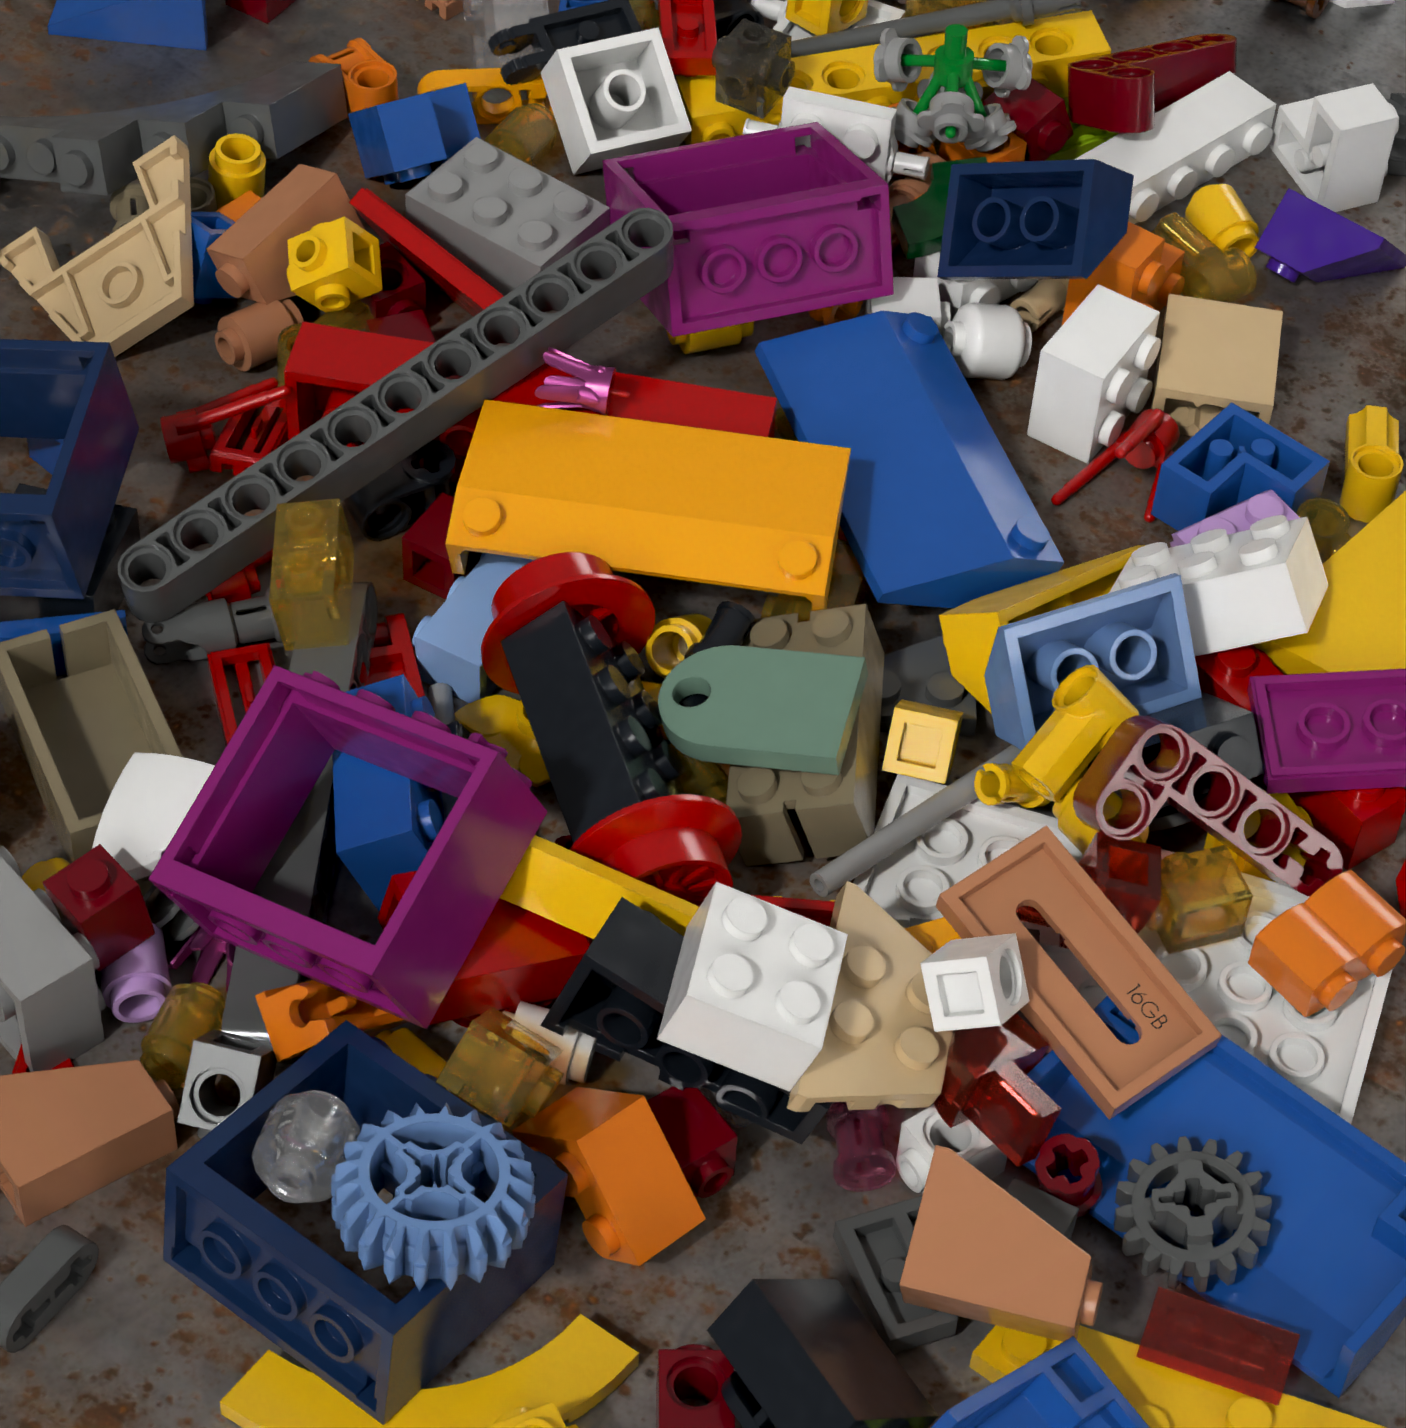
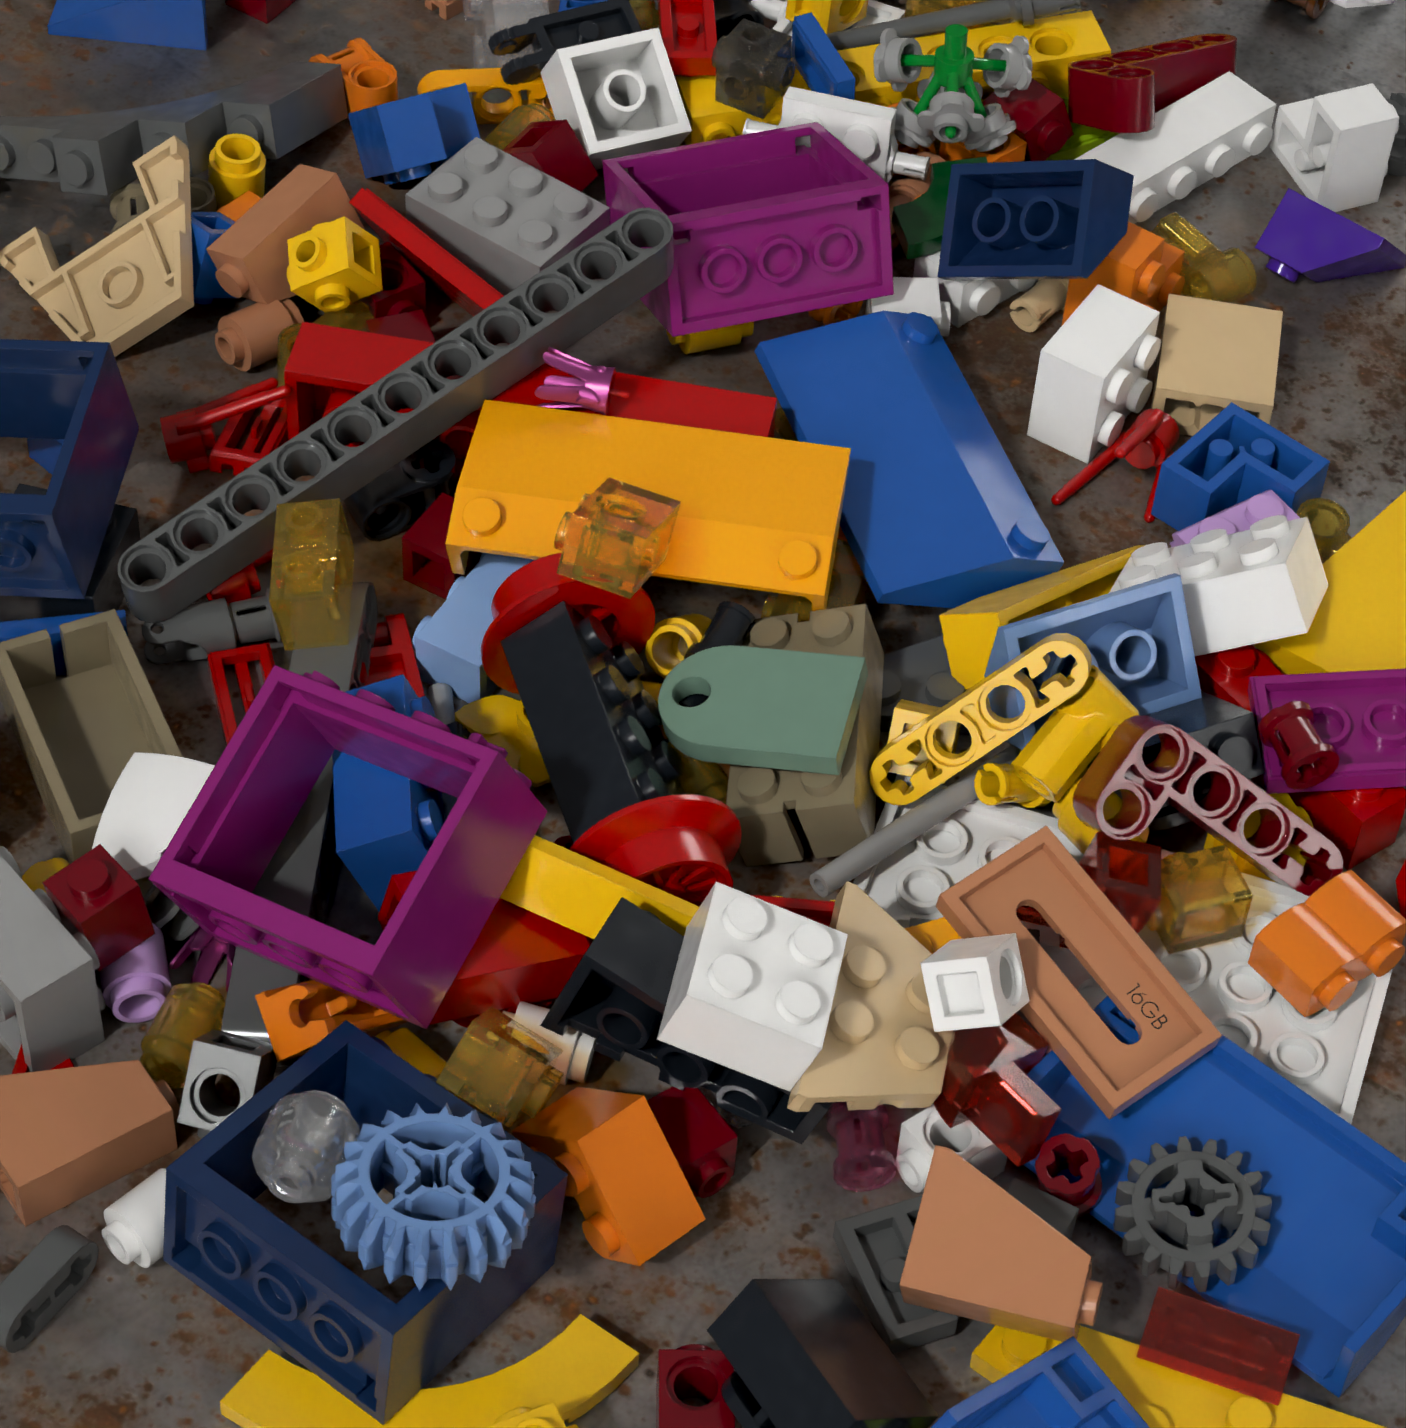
(137, 1222): none -> white brick
(555, 151): none -> dark red brick
(616, 537): none -> clear yellow brick
(819, 60): none -> blue tile
(976, 715): none -> yellow beam
(988, 340): white head -> none
(1223, 218): yellow brick -> none
(1298, 745): none -> dark red bush
(1371, 463): yellow piece -> none

